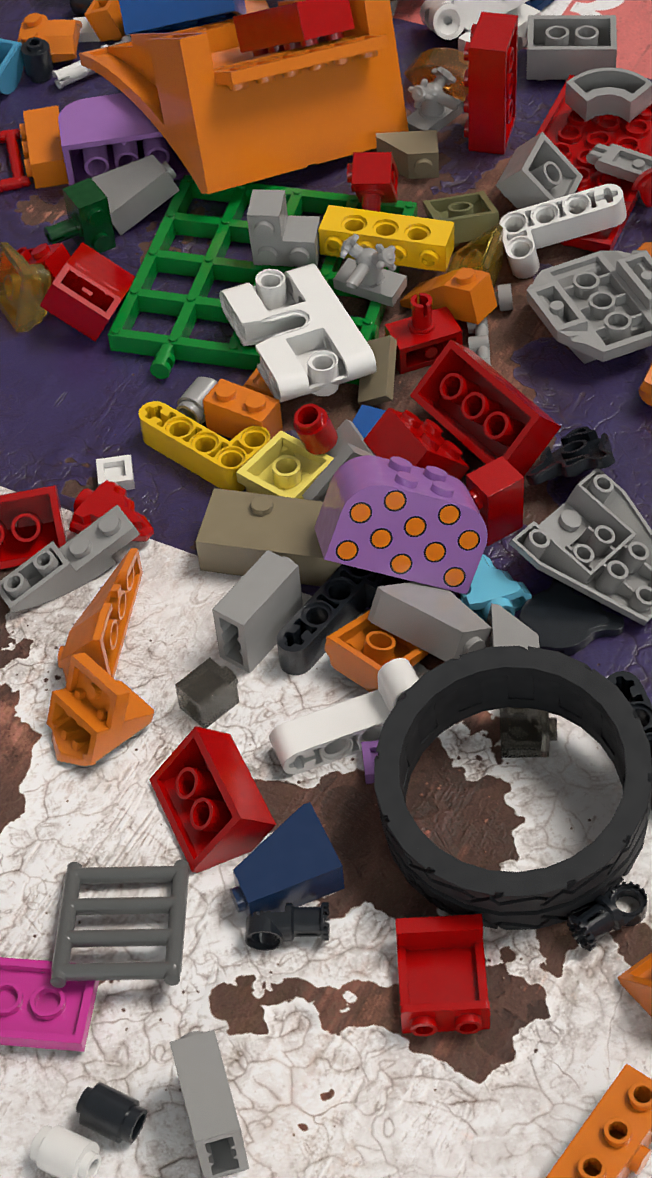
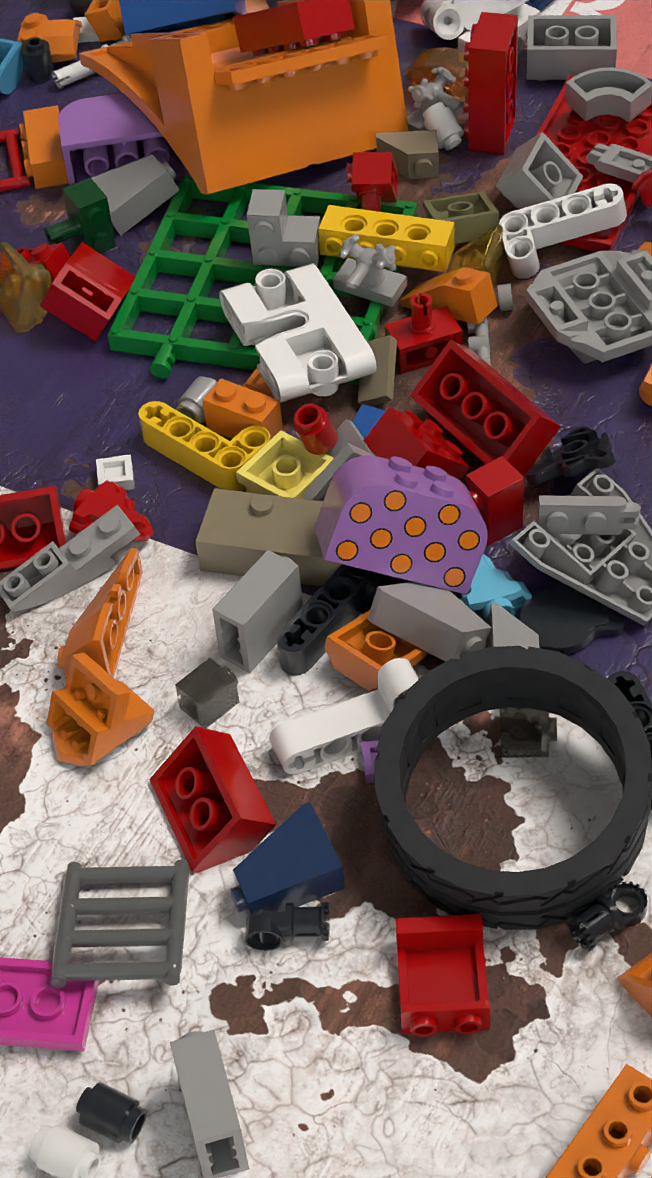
(443, 120): none -> white brick
(587, 514): none -> light grey hinge

